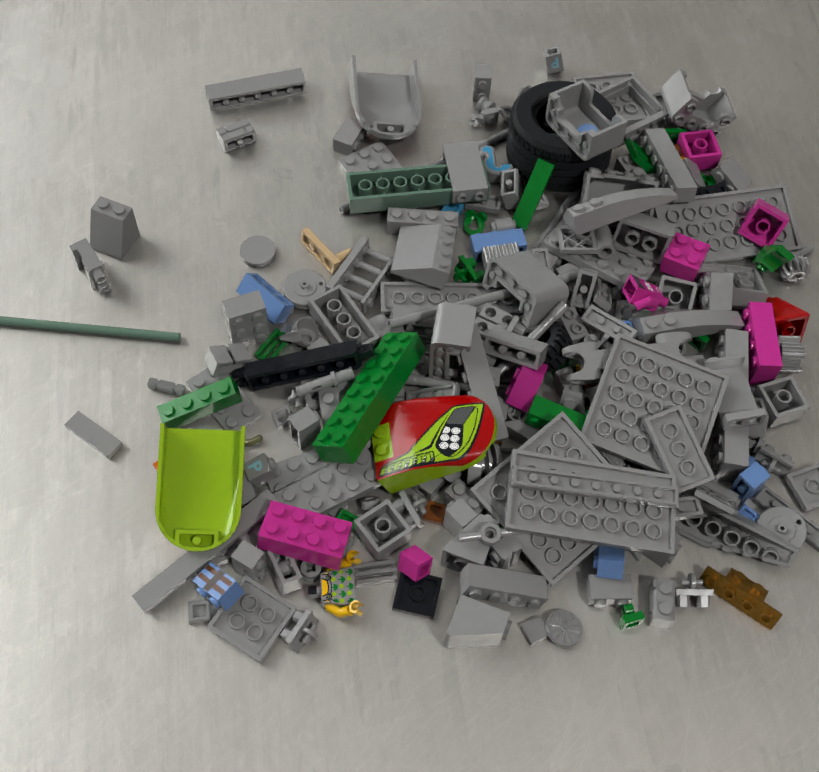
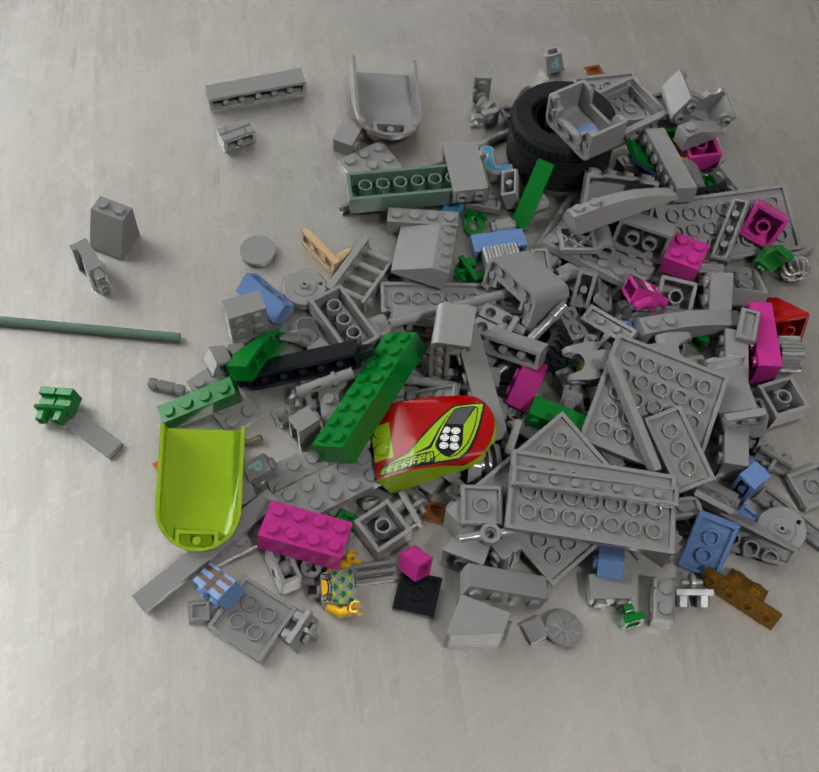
(58, 404): none -> green hips
(249, 561): light grey brick -> none
(252, 357): none -> green slope
(481, 505): none -> light grey tile
(513, 438): none -> light grey tile
(593, 70): none -> dark orange tile
(633, 415): none -> light grey tile
(644, 169): none -> dark blue piece
(695, 133): none -> light grey slope
(708, 543): none -> medium blue tile
(730, 231): none -> light grey brick
(747, 326): none -> light grey tile

